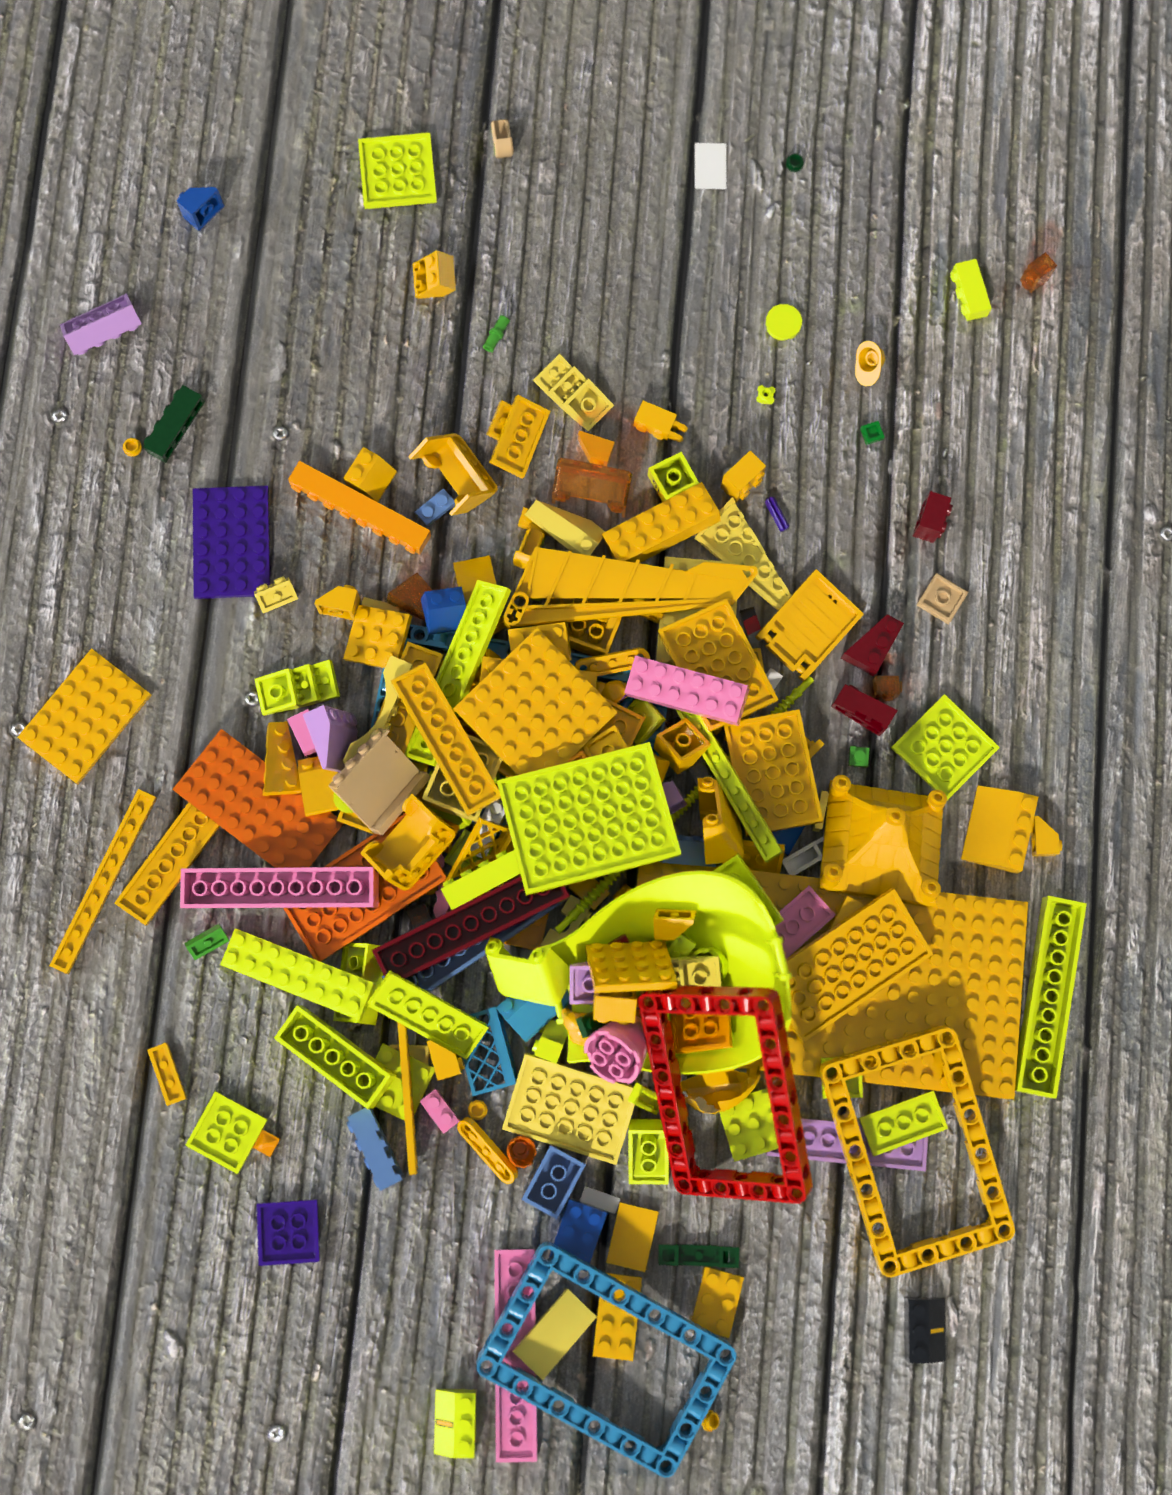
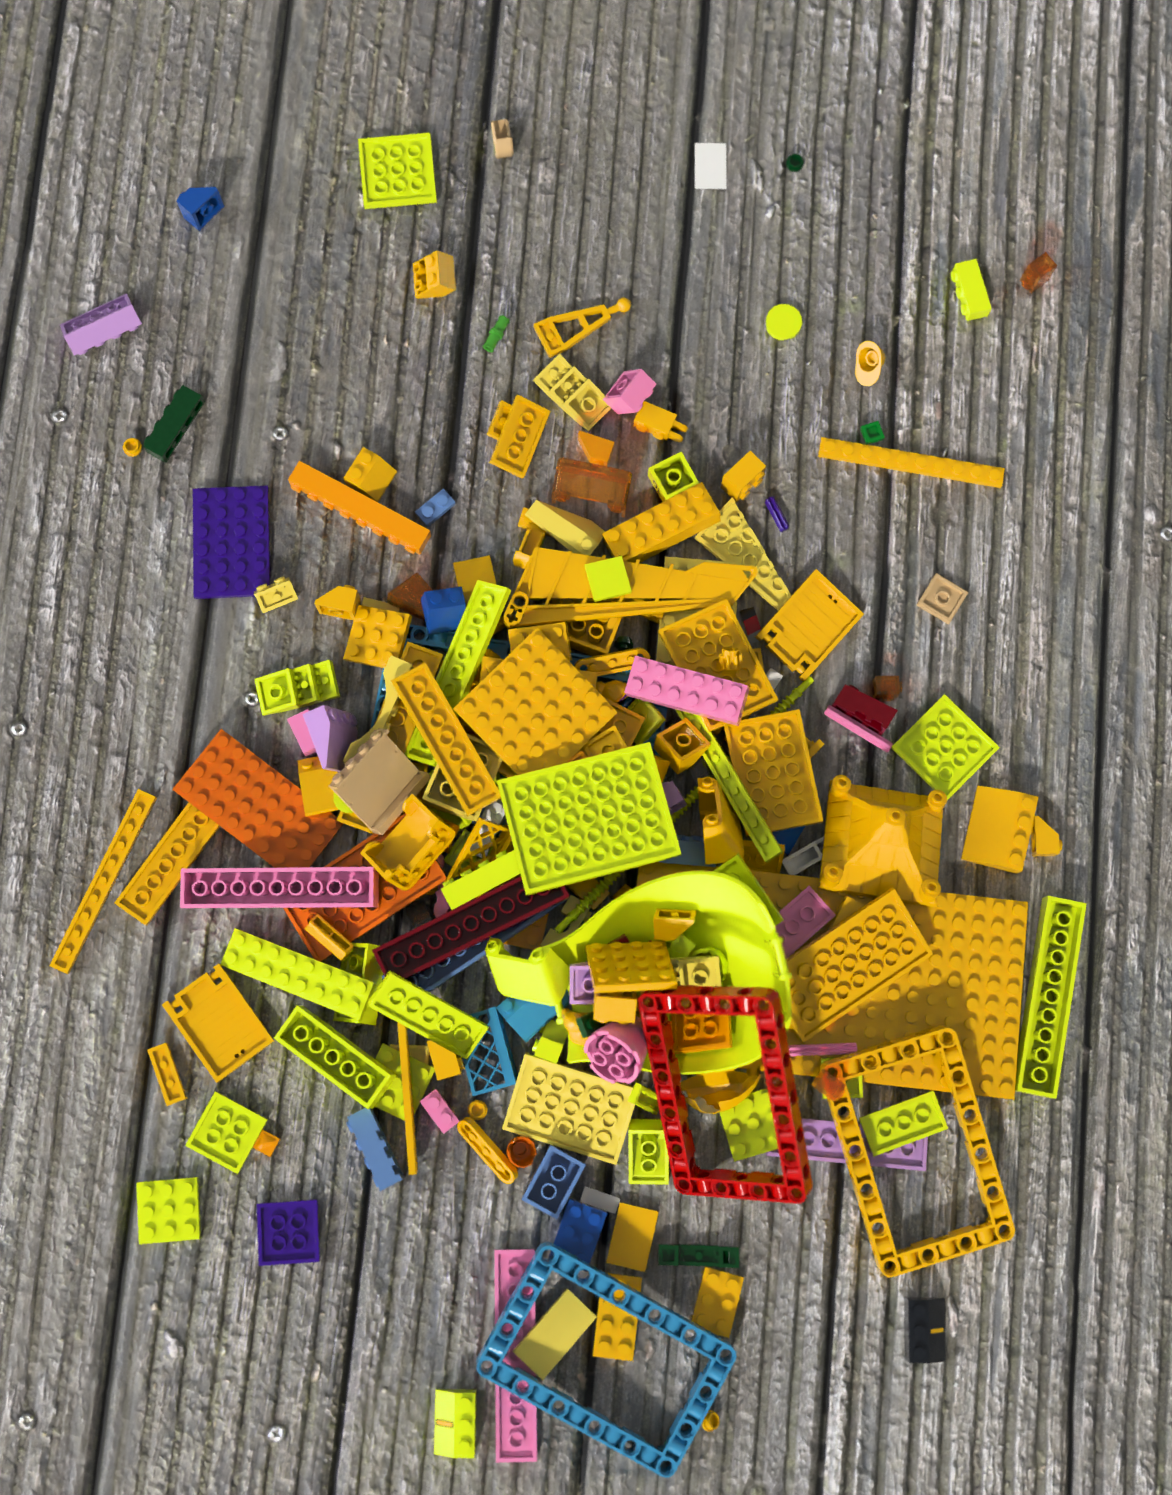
(84, 716): yellow plate -> none
(168, 1210): none -> neon yellow plate
(207, 941): bright green plate -> none
(218, 1023): none -> yellow door
(280, 763): yellow wing -> none
(329, 937): none -> yellow piece
(459, 467): yellow windscreen -> none
(550, 337): none -> yellow plate
(608, 578): none -> neon yellow tile
(623, 643): none -> dark green plate
(630, 391): none -> bright pink brick
(731, 658): none -> yellow gear
(761, 398): neon yellow plate -> none
(822, 1049): none -> bright pink axle
(823, 798): light yellow tile -> none
(829, 1085): none -> clear orange brick
(858, 728): none -> bright pink axle
(858, 756): bright green plate -> none
(873, 647): dark red wedge -> none
(911, 462): none -> yellow plate
(932, 517): dark red brick -> none

